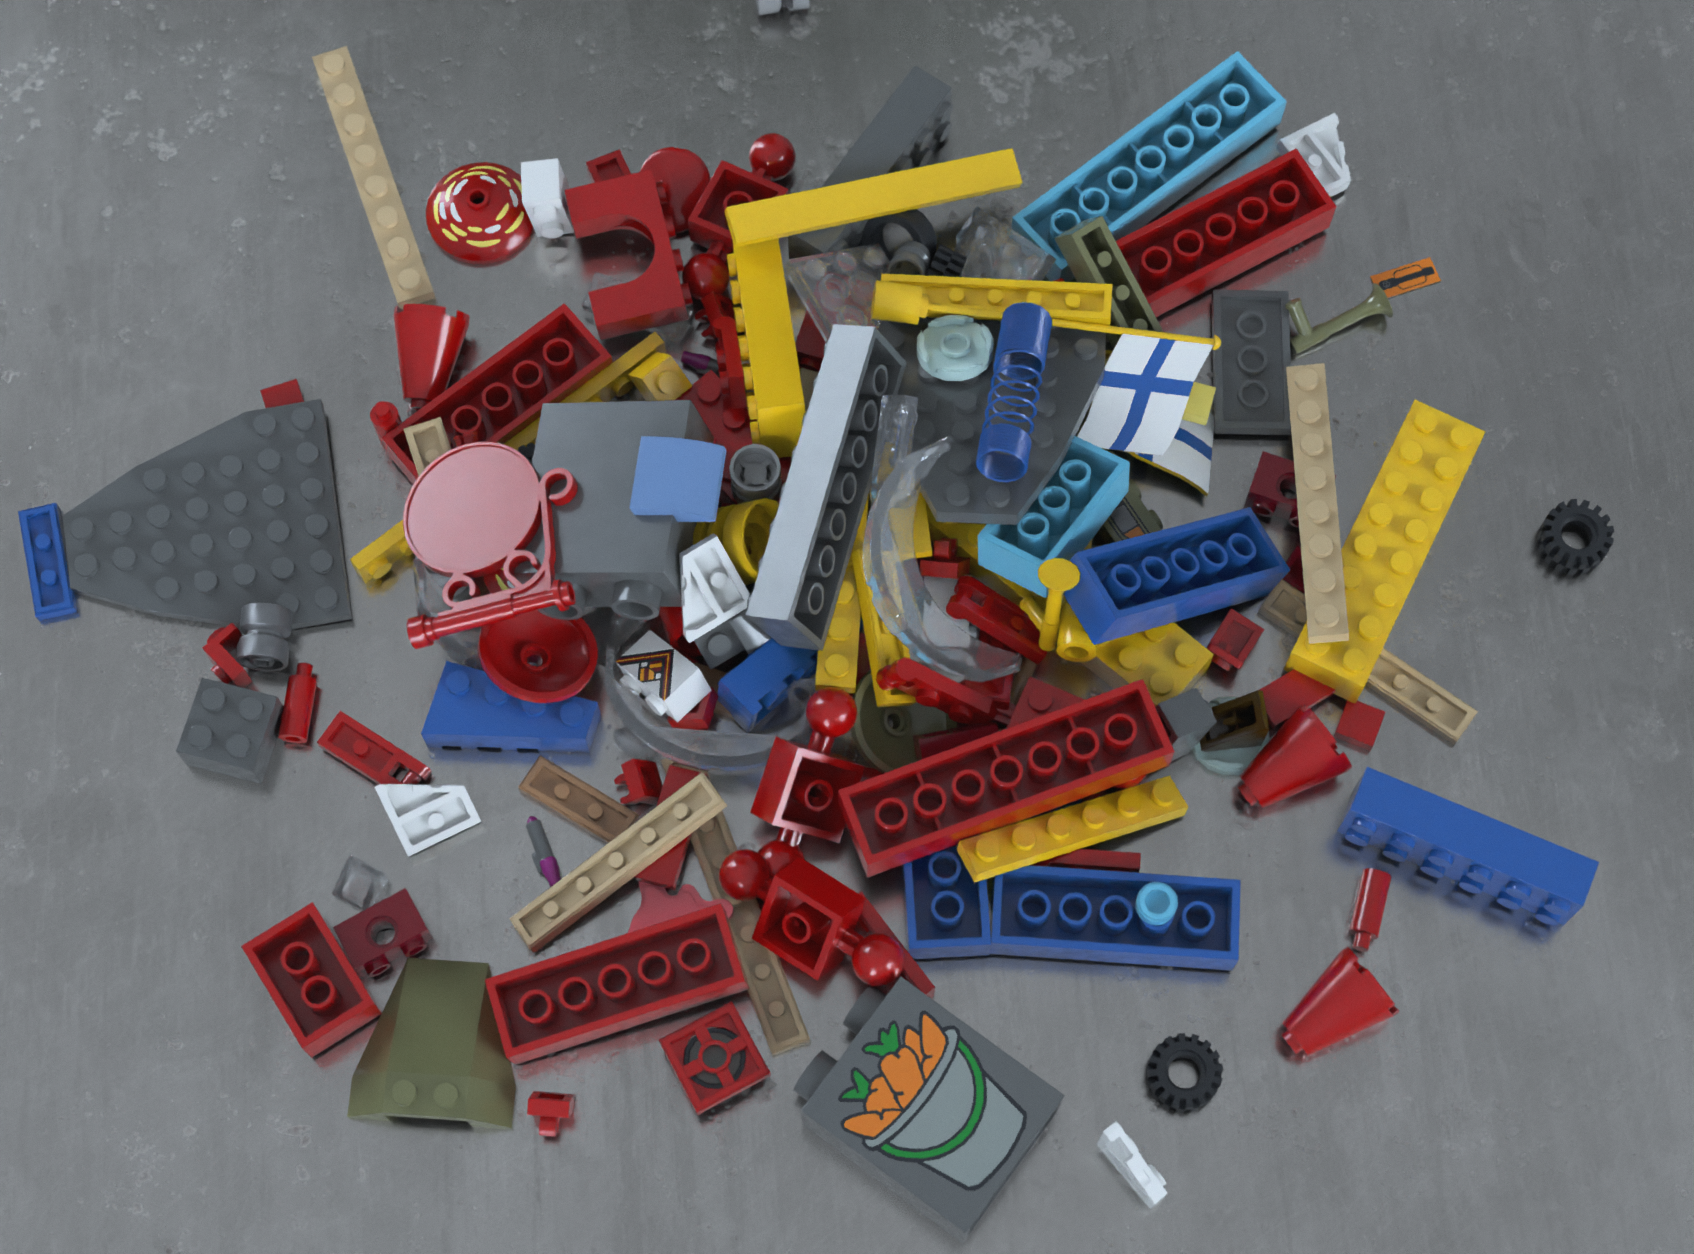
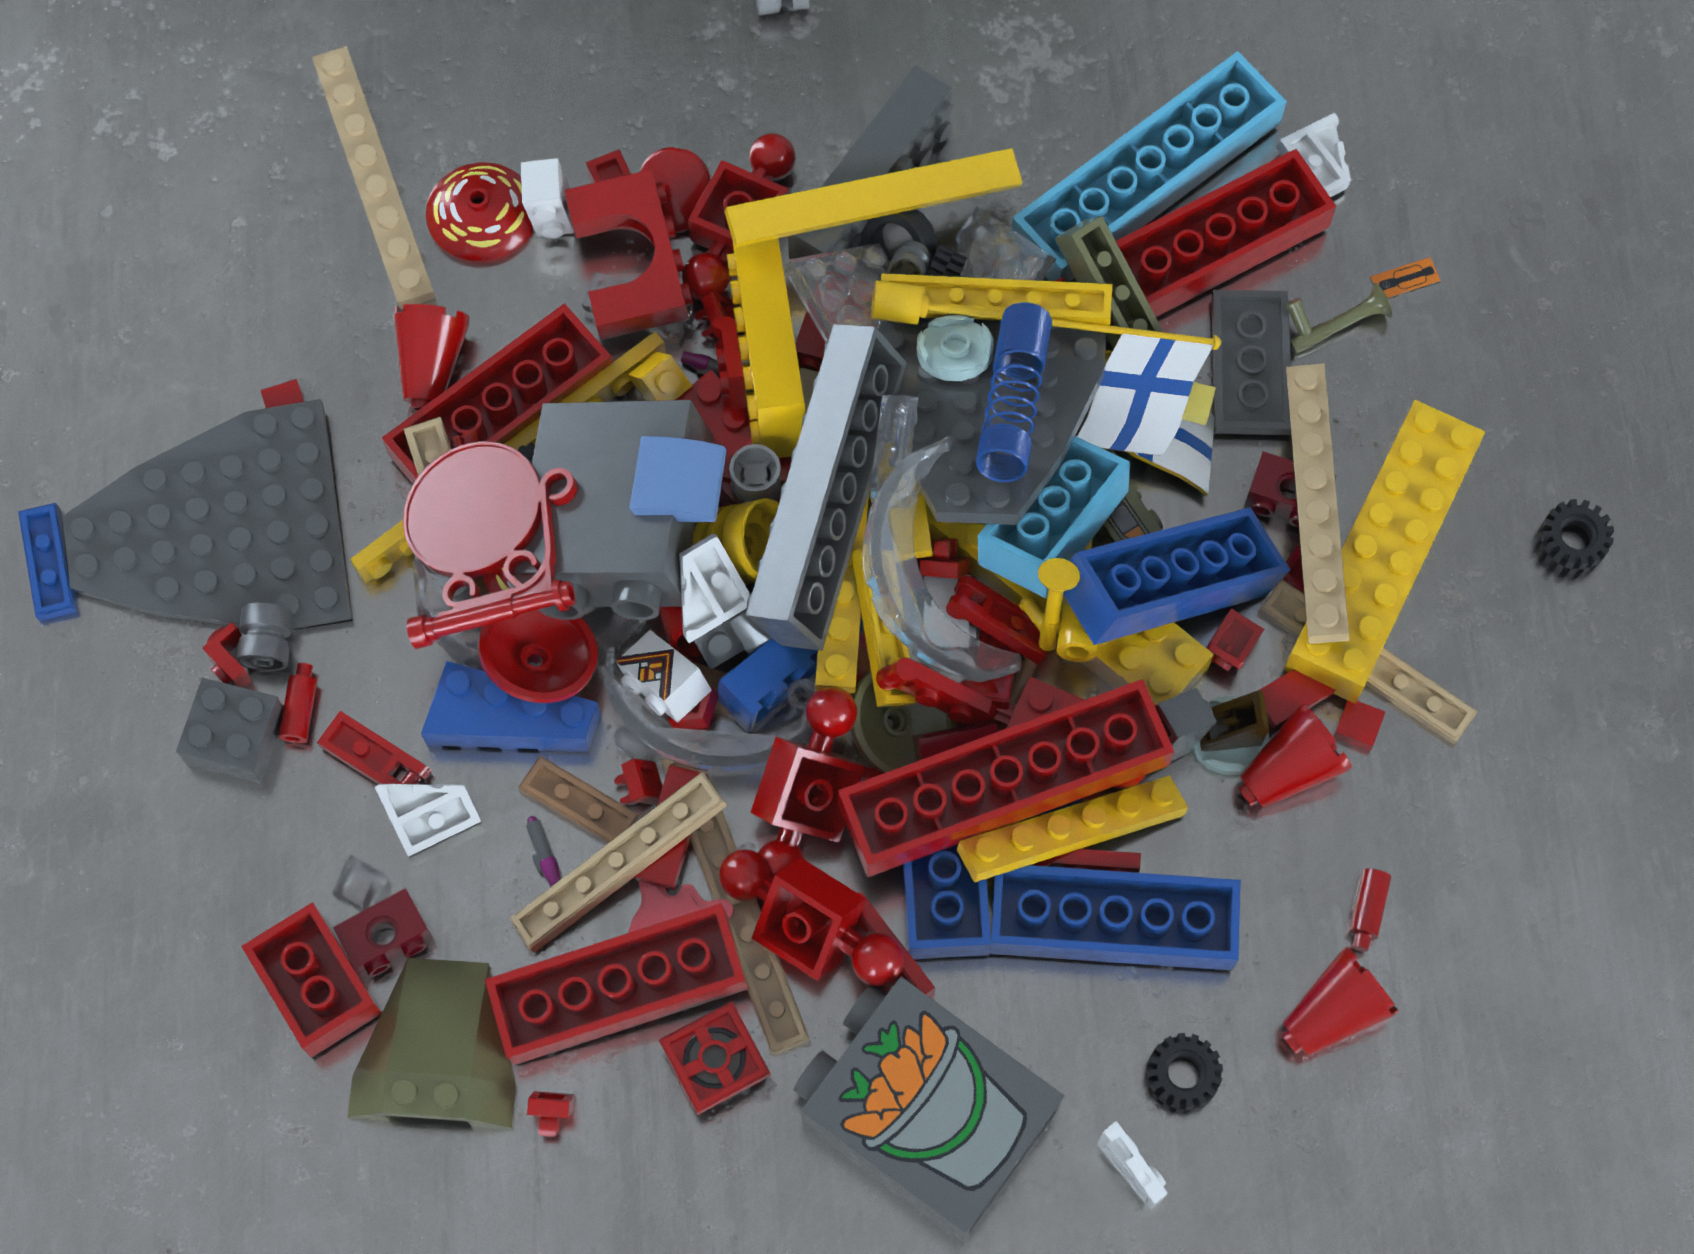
(384, 418): red cylinder -> none
(1156, 903): medium azure tile -> none
(1467, 847): blue brick -> none

